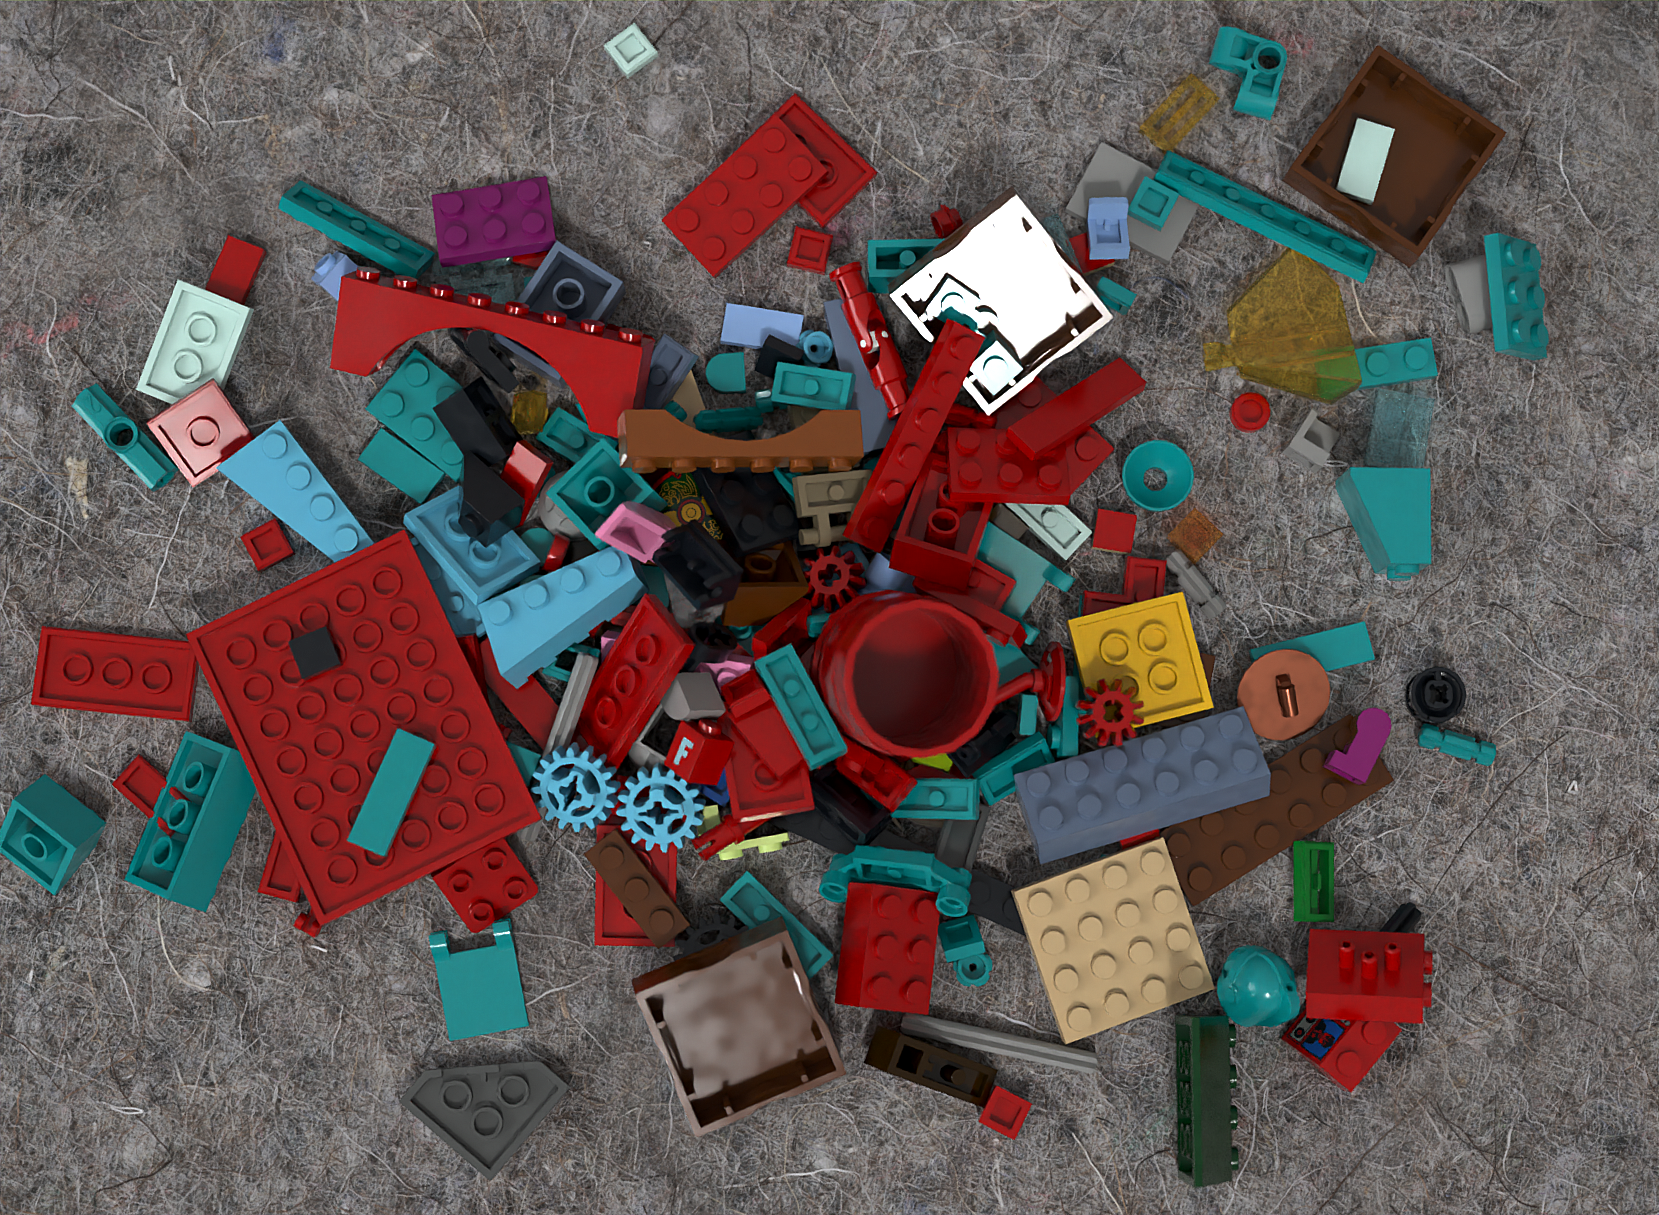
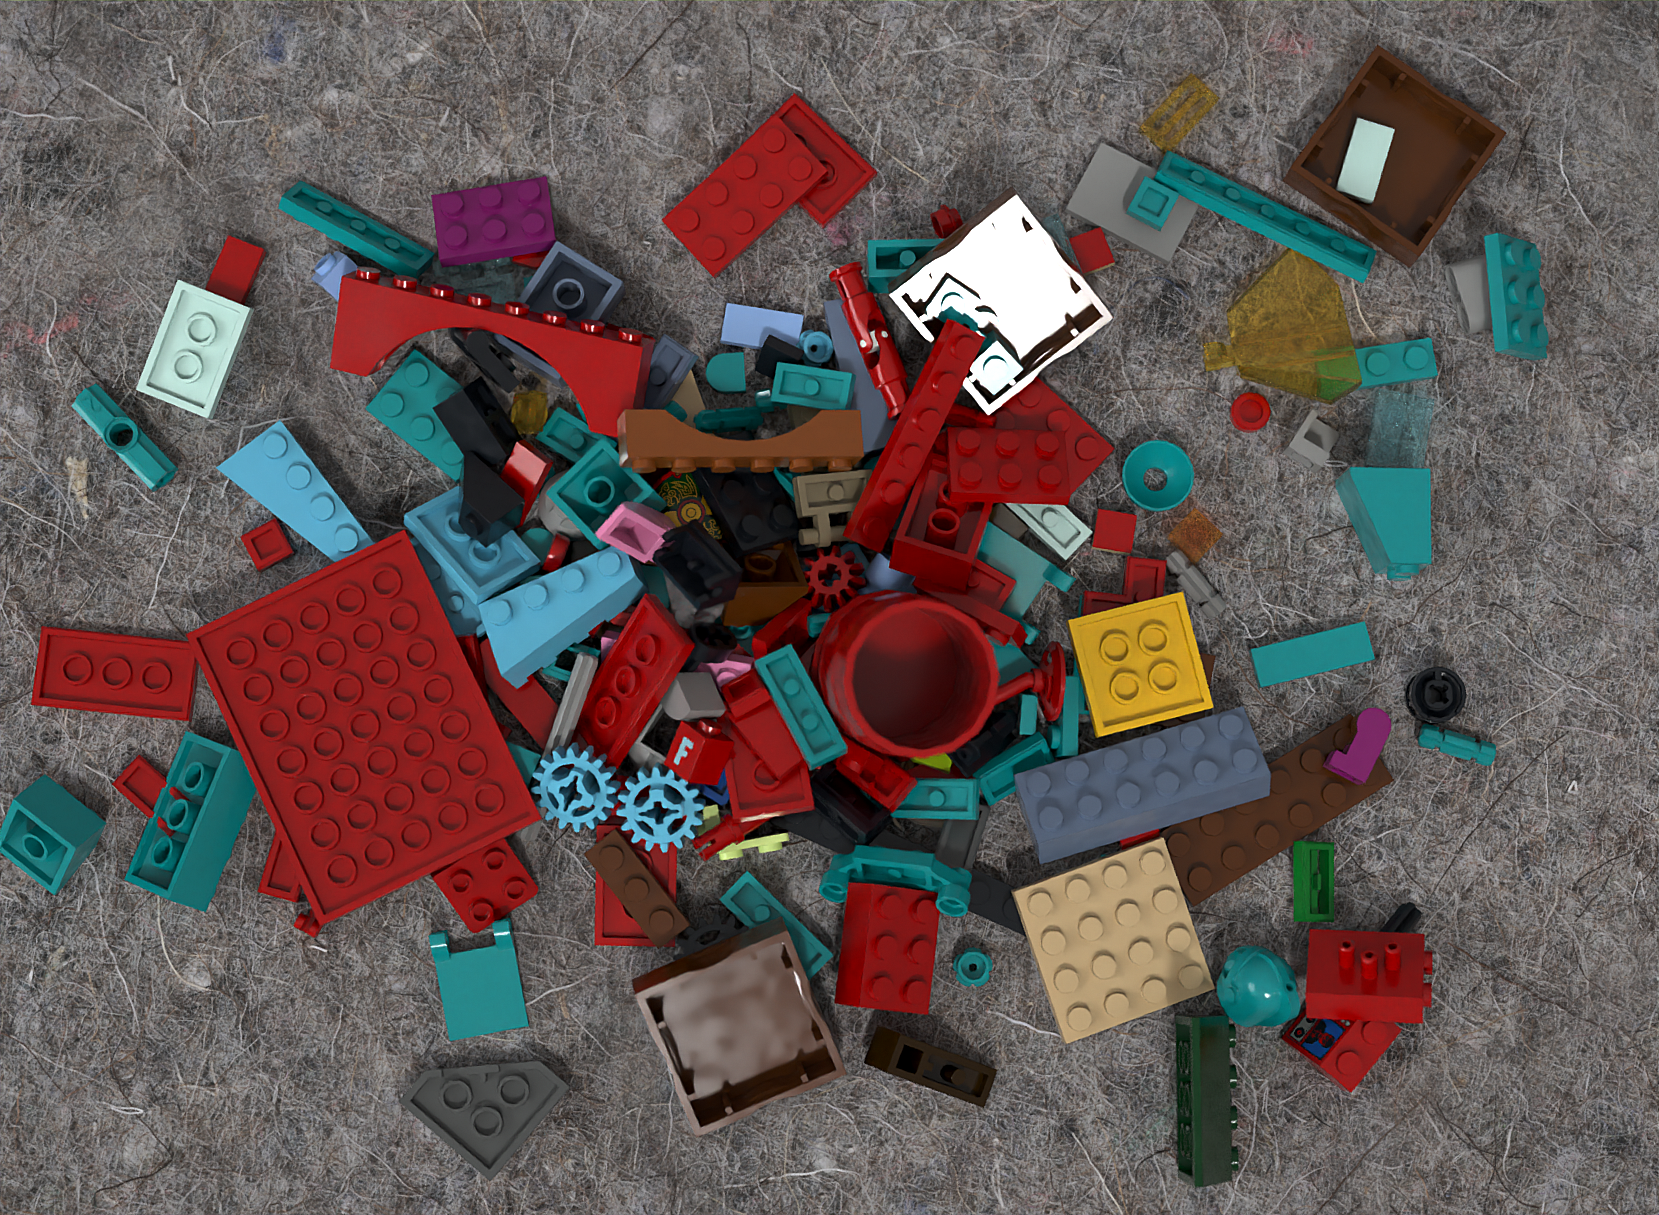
(201, 431): tile -> none
(315, 653): black tile -> none
(391, 792): teal tile -> none
(401, 467): teal tile -> none
(631, 50): light aqua tile -> none
(810, 250): red tile -> none
(960, 938): teal tile -> none
(999, 1042): light grey axle -> none
(1004, 1112): red plate -> none
(1075, 409): red tile -> none
(1107, 228): light blue bracket -> none
(1115, 296): teal tile -> none
(1123, 713): red gear -> none
(1238, 54): teal piece -> none
(1284, 694): copper shield -> none

